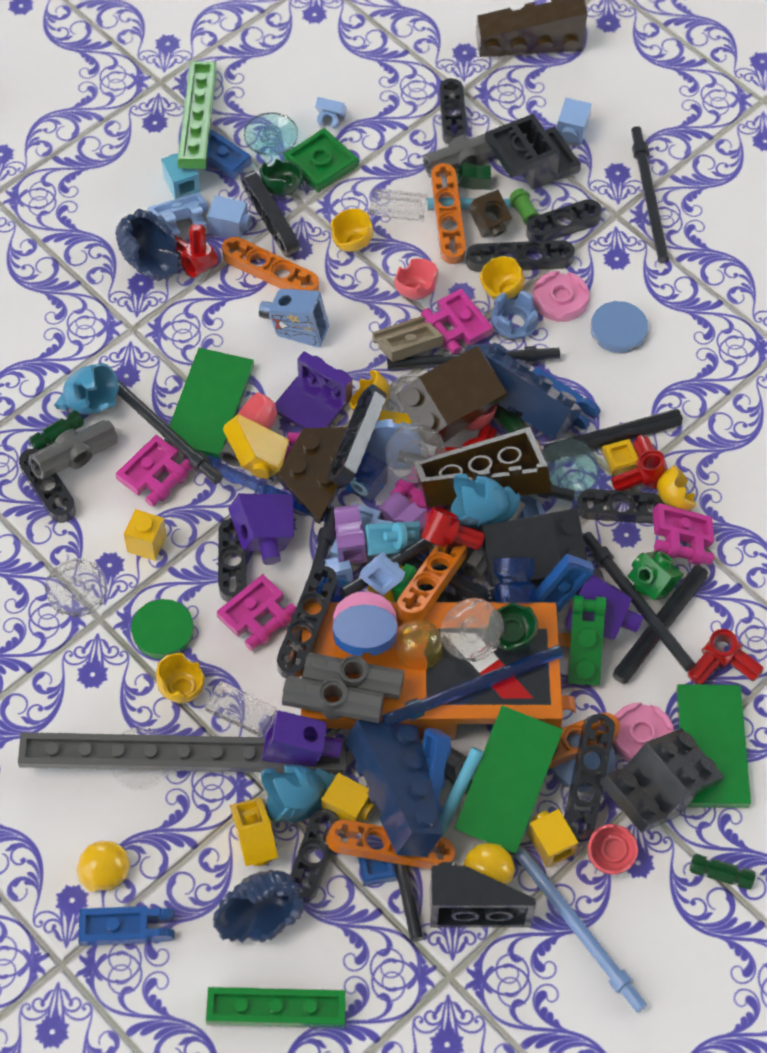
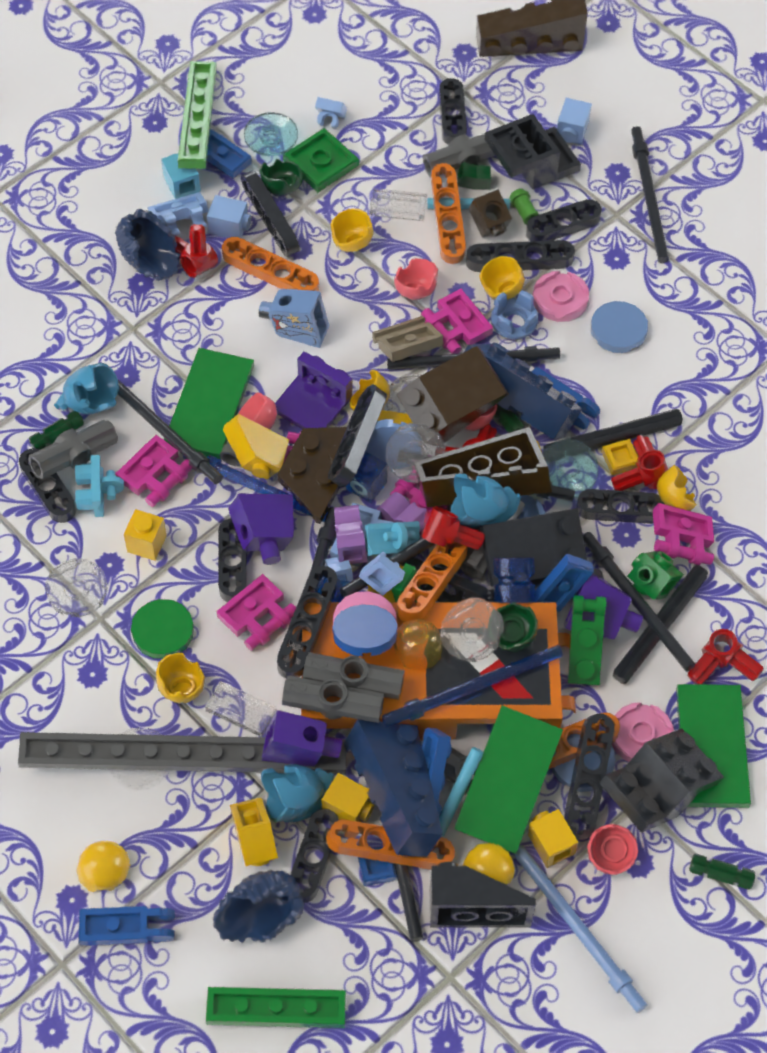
(93, 474): none -> medium azure hips

